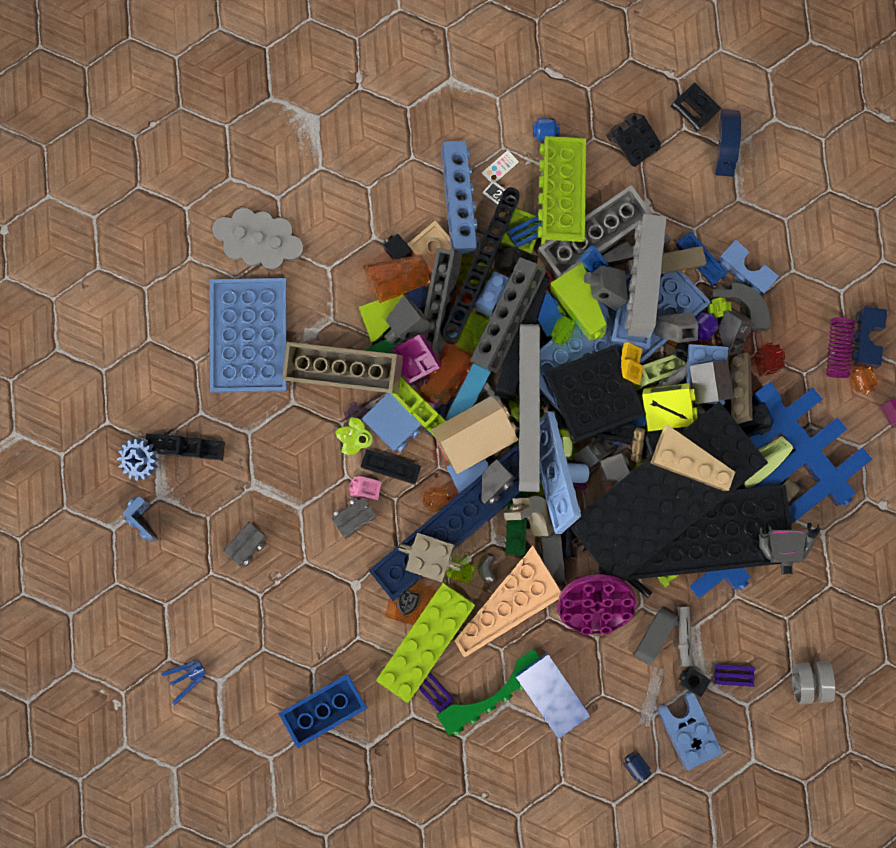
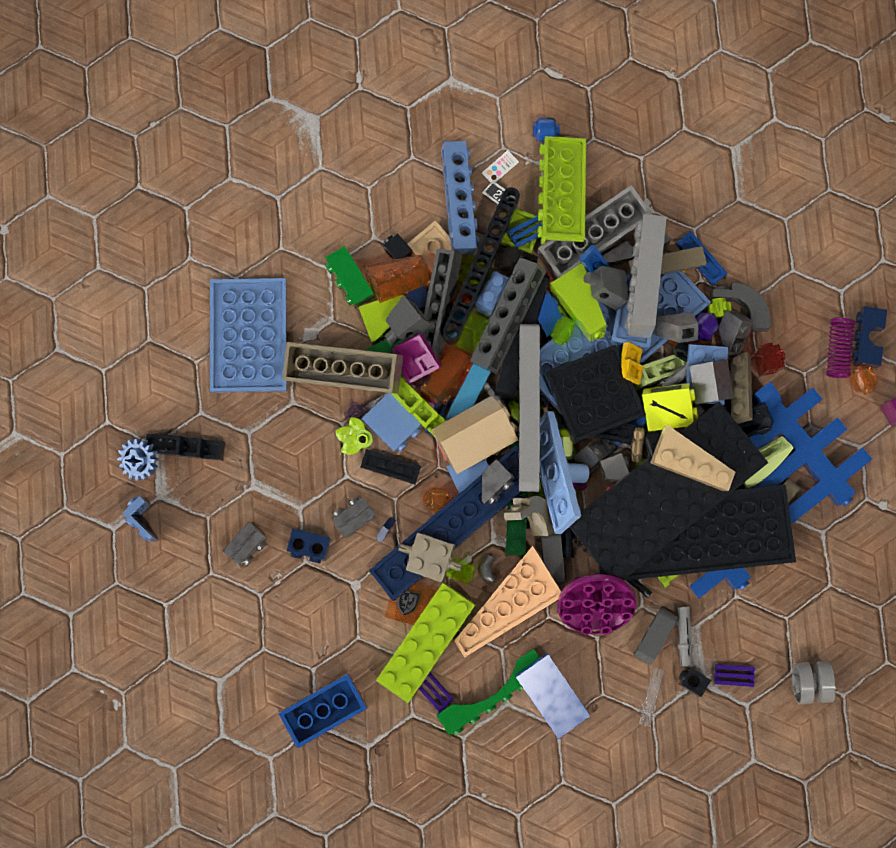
(195, 672): blue plant -> none
(257, 239): light grey plate -> none
(310, 541): none -> dark blue brick
(349, 277): none -> green brick
(365, 488): bright pink bracket -> none
(385, 529): none -> tile
(634, 138): black bracket -> none
(637, 767): dark blue brick -> none
(685, 729): medium blue brick -> none
(699, 102): black plate -> none
(729, 142): dark blue arch -> none
(733, 261): medium blue arch -> none
(787, 545): dark grey torso -> none

